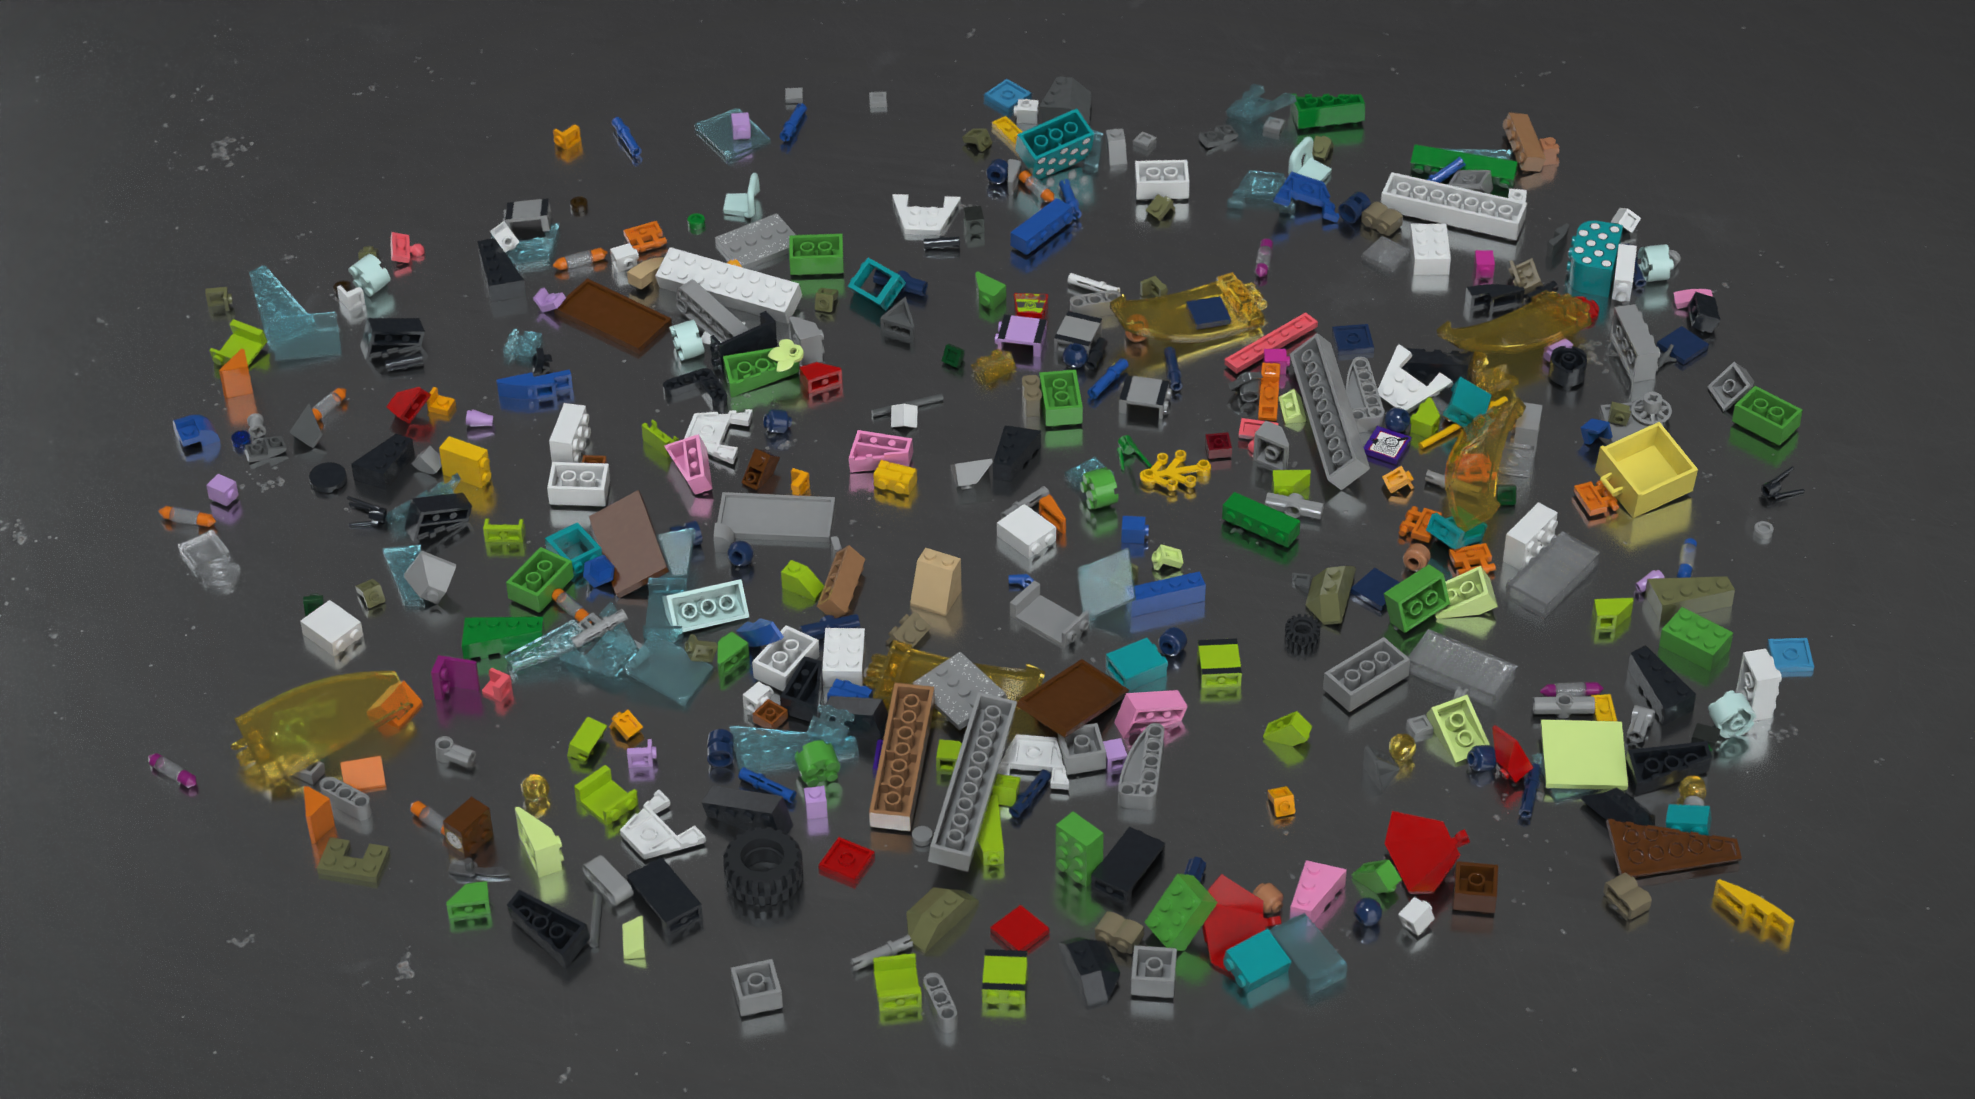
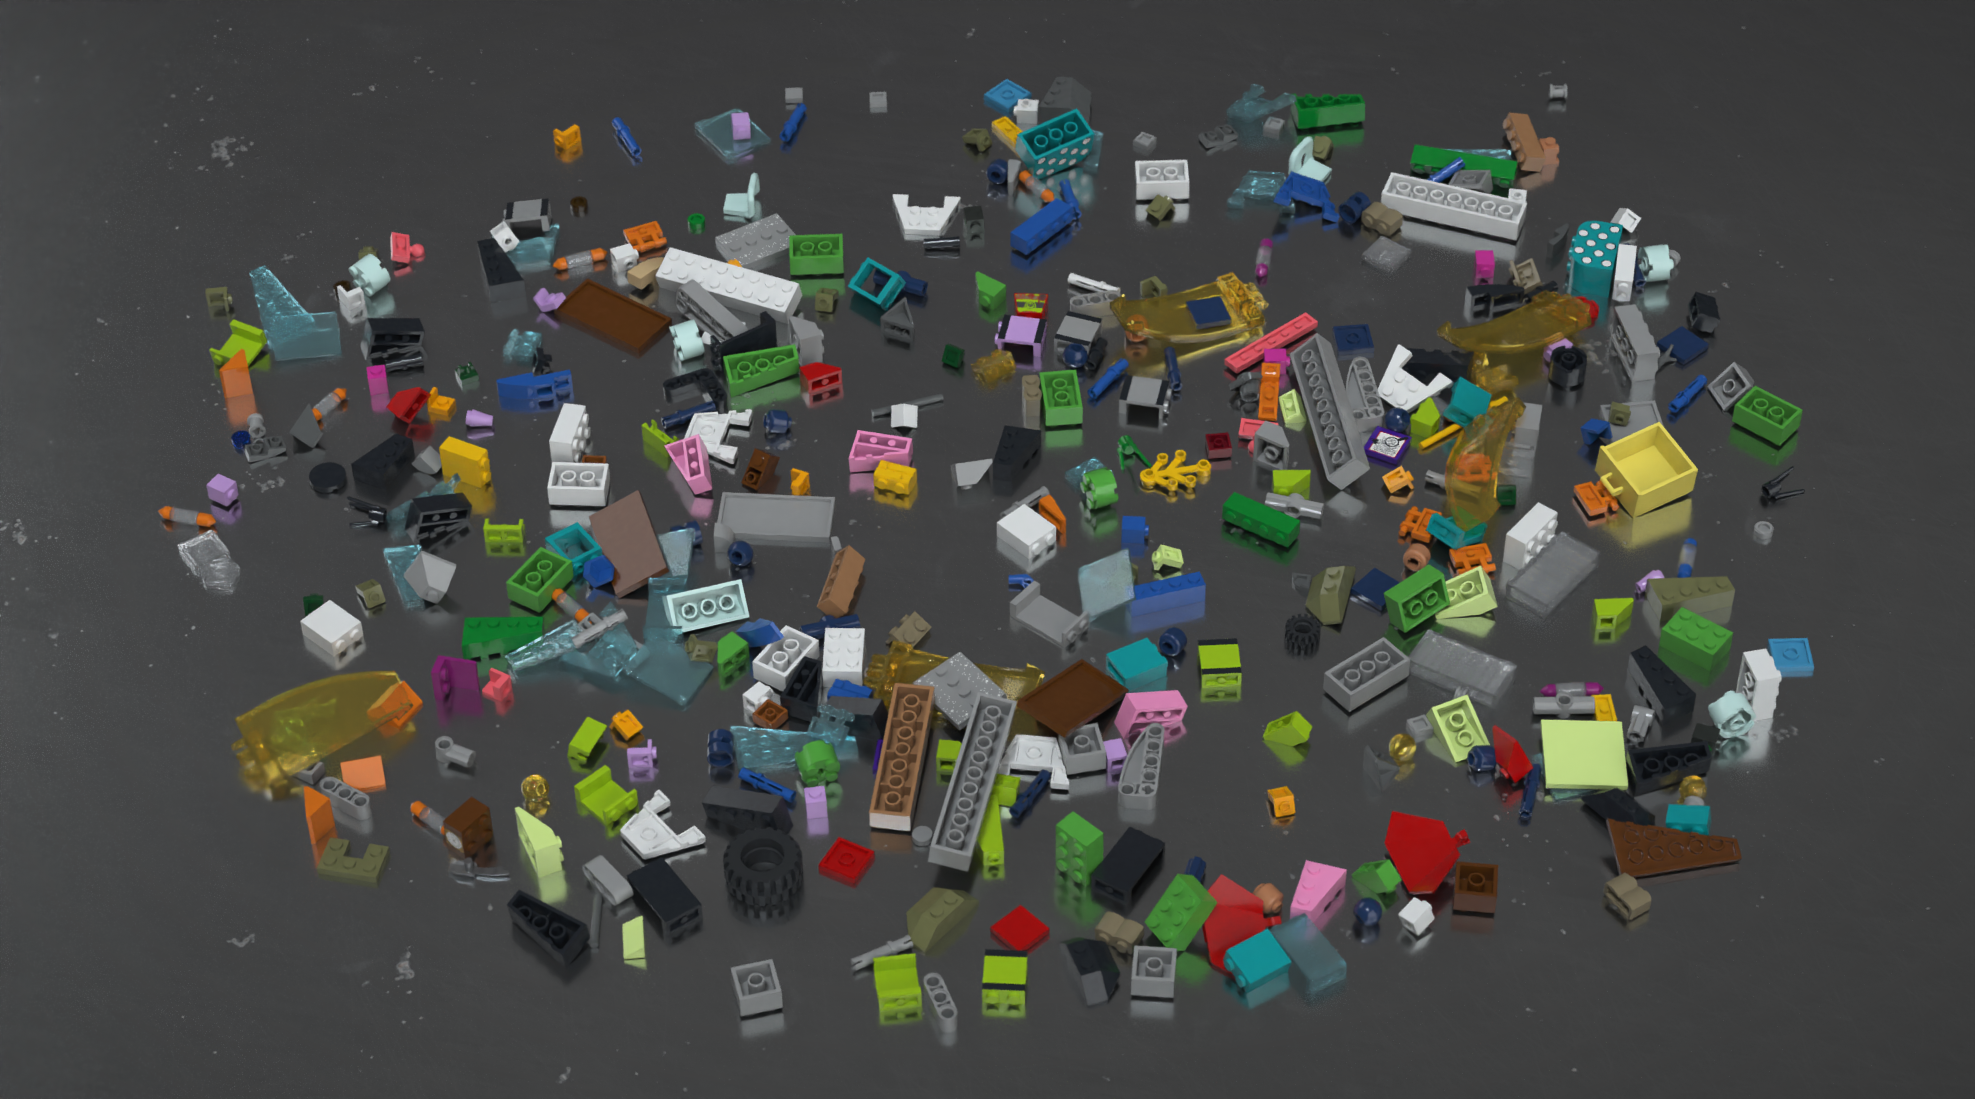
(172, 770): piece -> none
(195, 429): blue brick -> none
(377, 380): none -> dark pink brick
(466, 374): none -> dark green tile
(470, 901): bright green slope -> none
(681, 417): none -> dark blue pin
(785, 355): yellowish green plate -> none
(801, 580): lime slope -> none
(936, 582): tan slope -> none
(1116, 148): light grey slope -> none
(1430, 249): white brick -> none
(1557, 91): none -> light grey bush
(1651, 405): light grey wheel -> none
(1683, 297): bright pink slope -> none
(1683, 397): none -> blue pin
(1749, 904): yellow slope -> none

